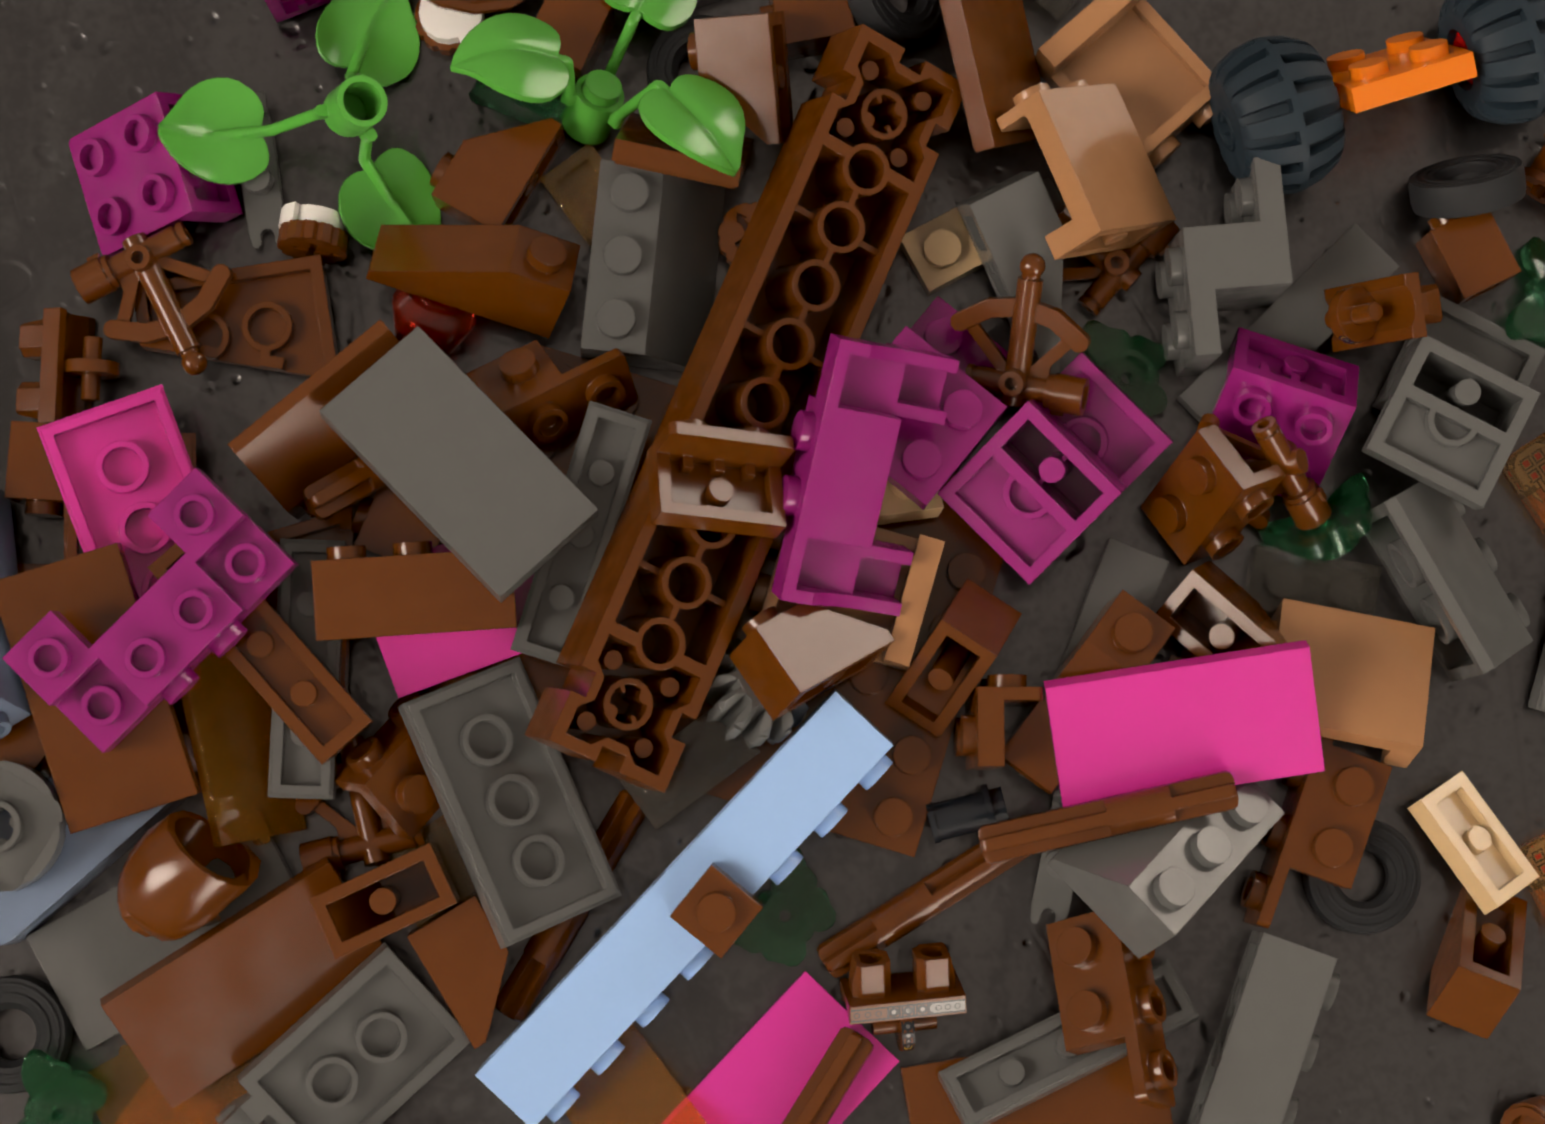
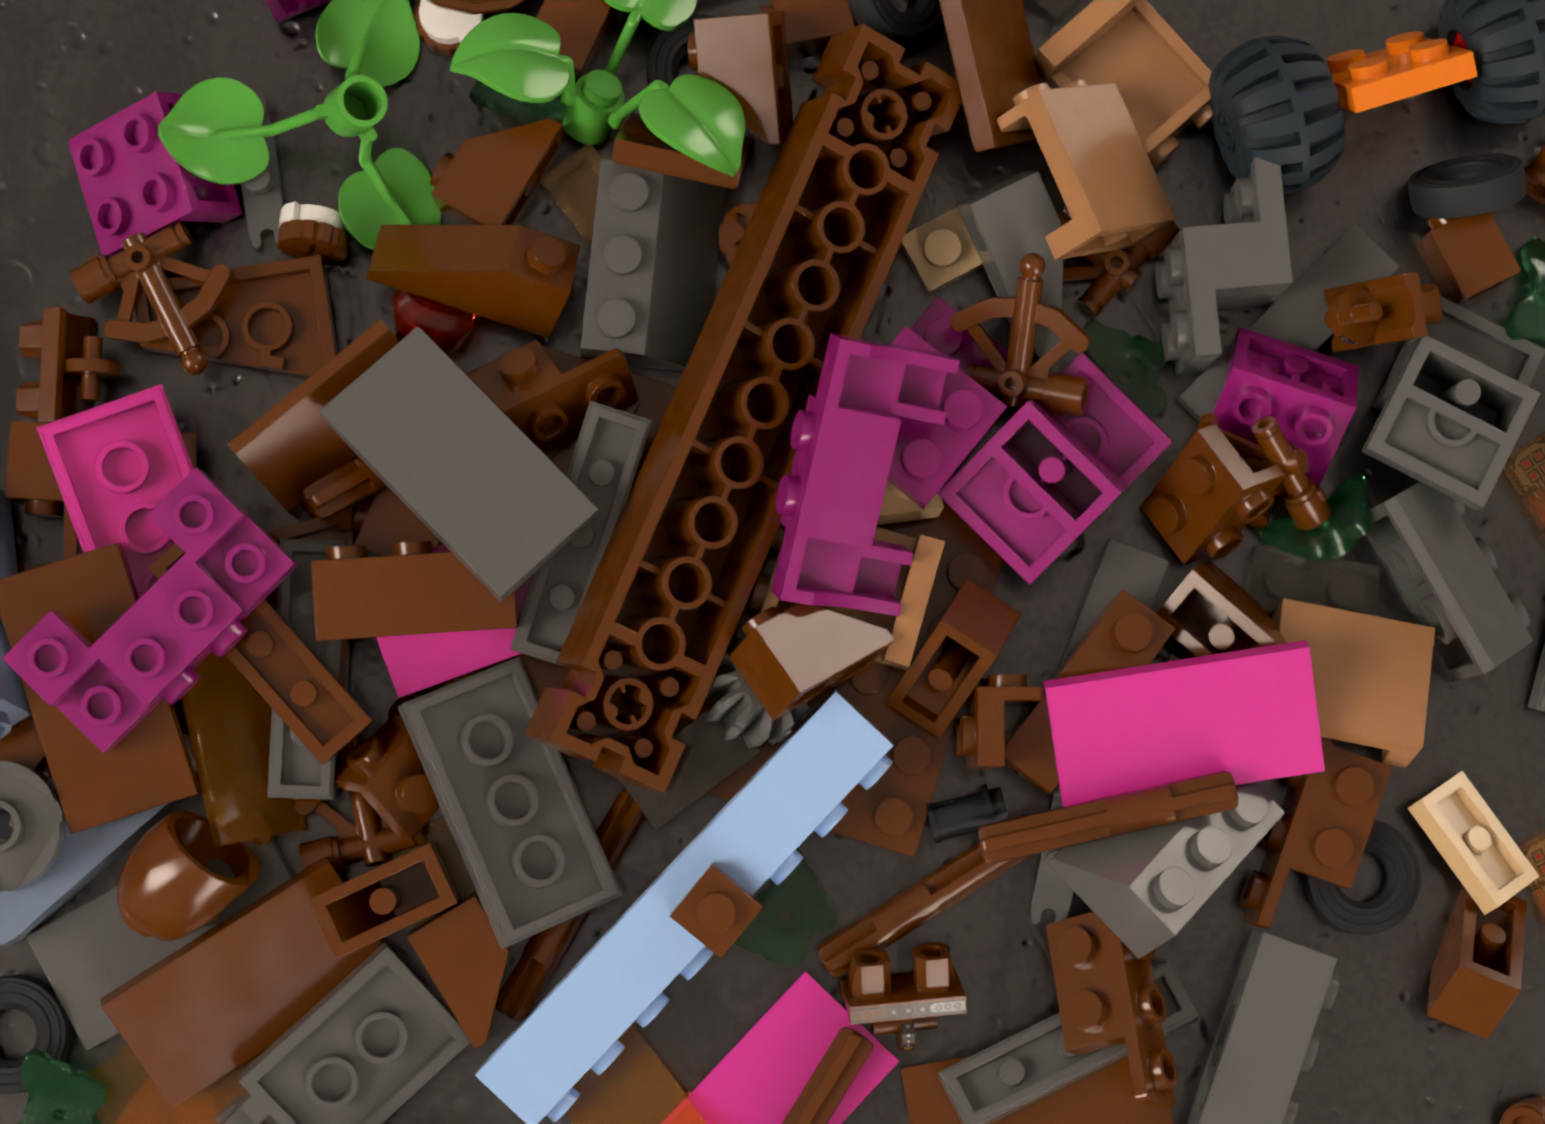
(718, 478): reddish brown bracket -> none

